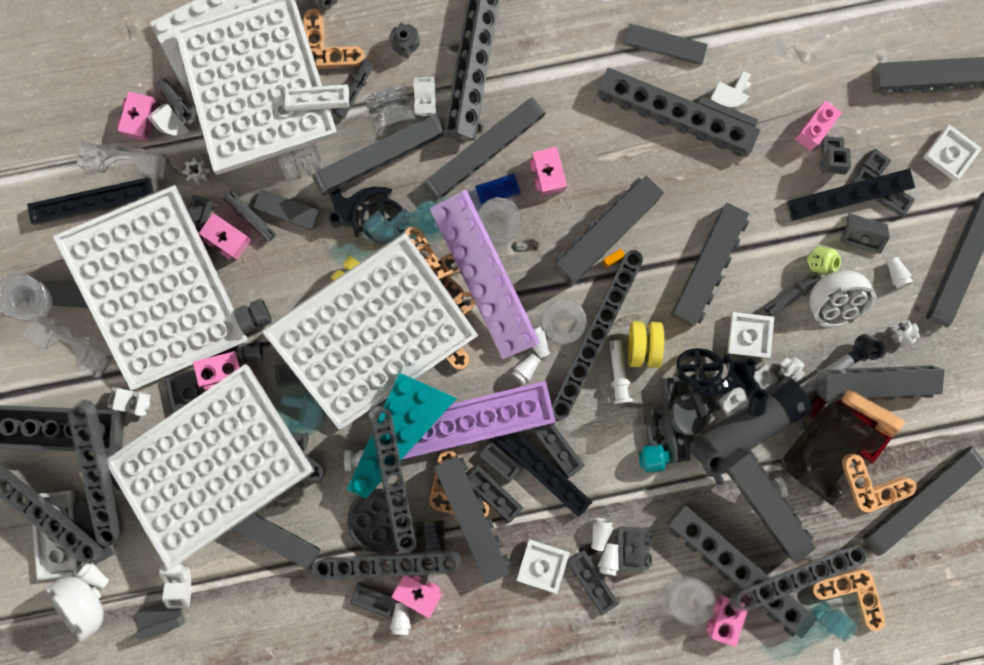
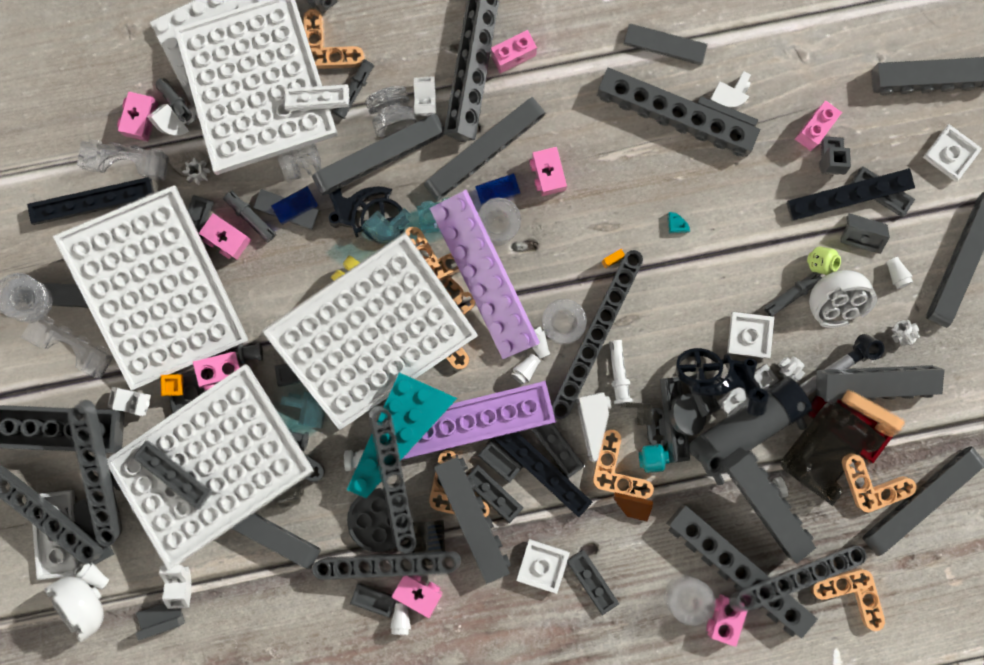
(172, 385): none -> light orange tile
(172, 475): none -> dark grey tile
(252, 316): dark grey wheel -> none
(294, 205): none -> clear blue plate
(404, 45): dark grey brick -> none
(513, 51): none -> bright pink brick
(593, 417): none -> white slope
(601, 532): white cone -> none
(609, 230): dark grey brick -> none
(609, 560): white cone -> none
(610, 469): none -> light nougat beam
(633, 506): none -> reddish brown tile
(634, 548): dark grey bracket -> none
(645, 344): light yellow wheel -> none
(677, 224): none -> teal tile
(710, 264): dark grey brick -> none
(835, 621): clear light blue brick -> none
(876, 162): dark grey tile -> none

